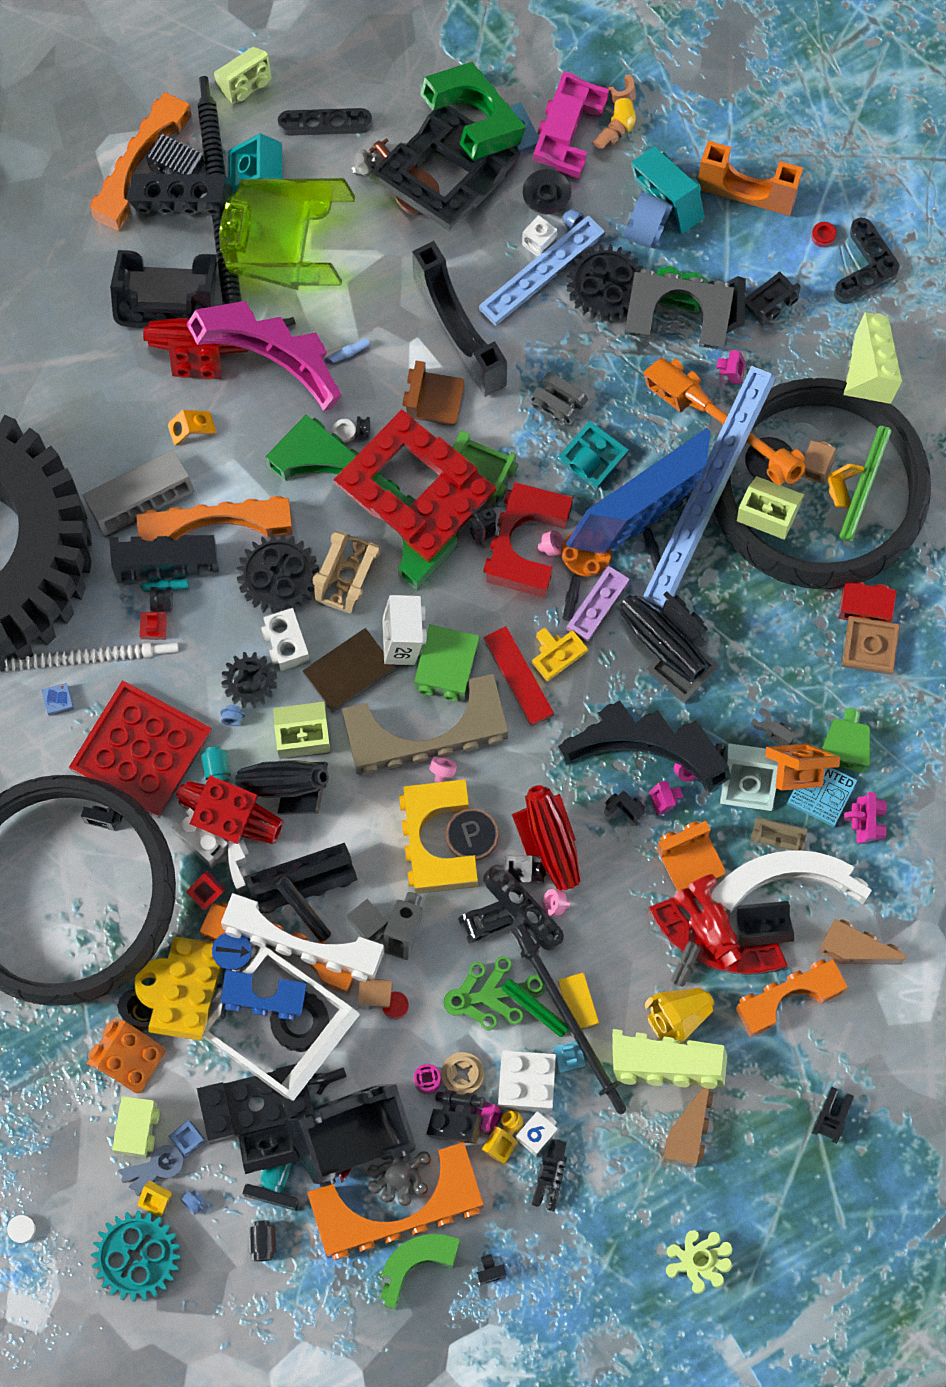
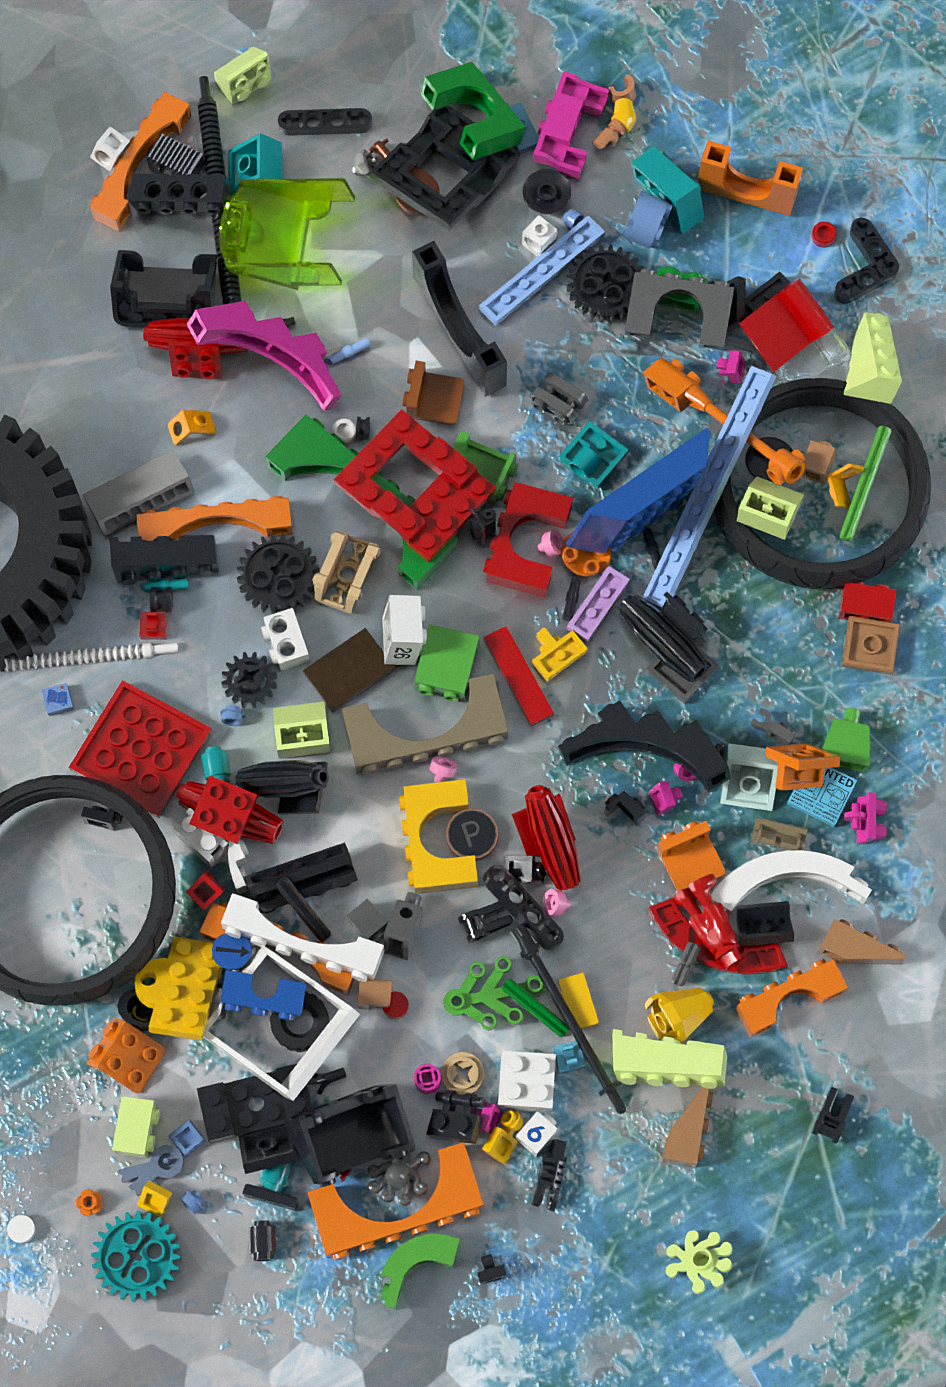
(94, 1208): none -> orange plate
(109, 148): none -> white brick
(795, 335): none -> red door

